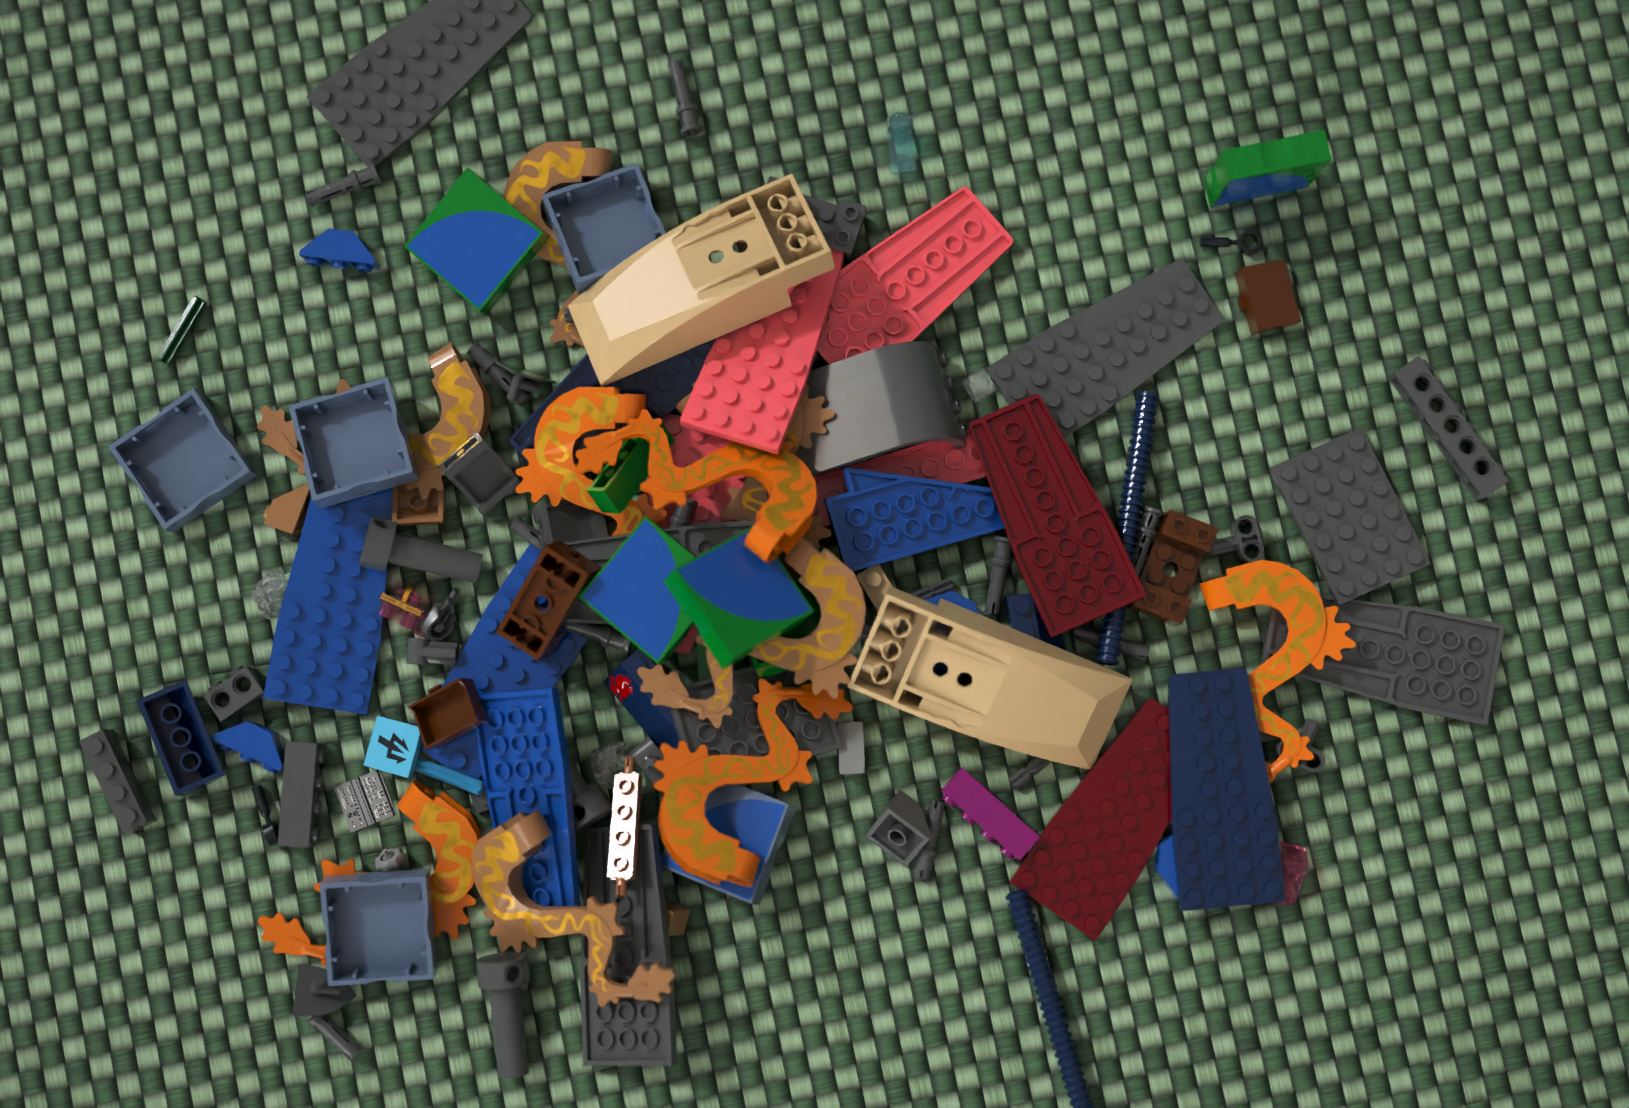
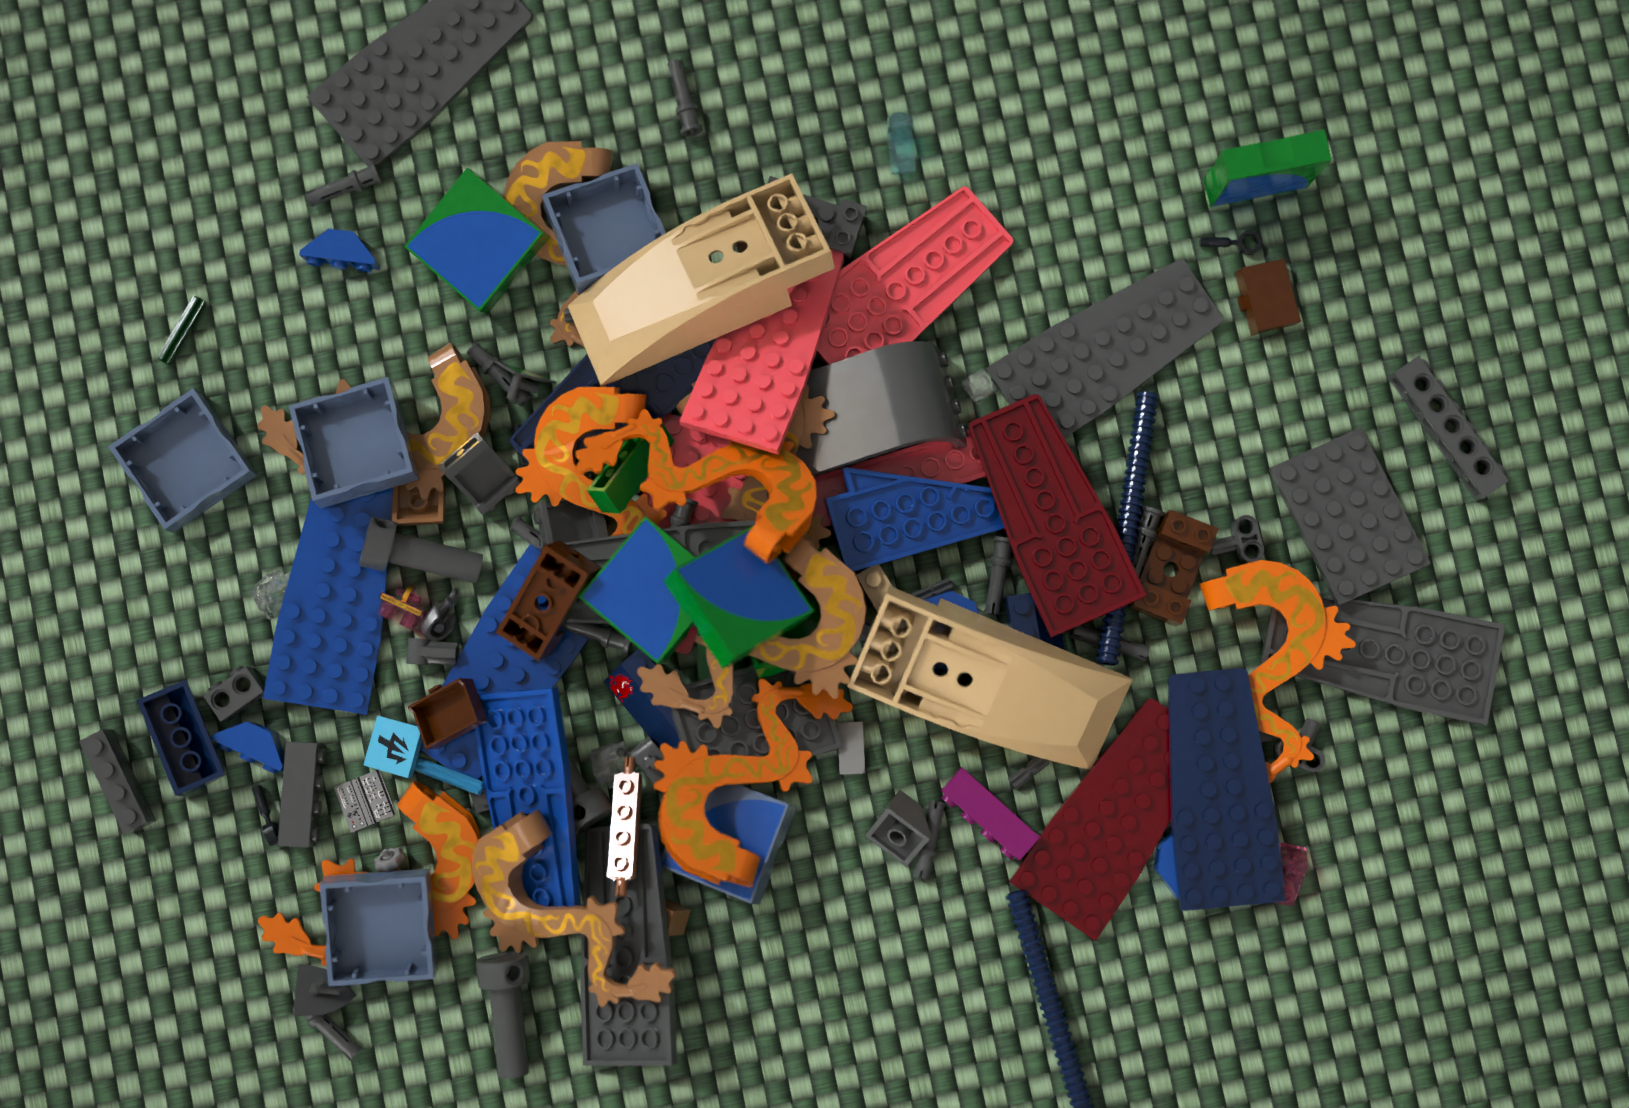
(289, 511): medium nougat slope -> none

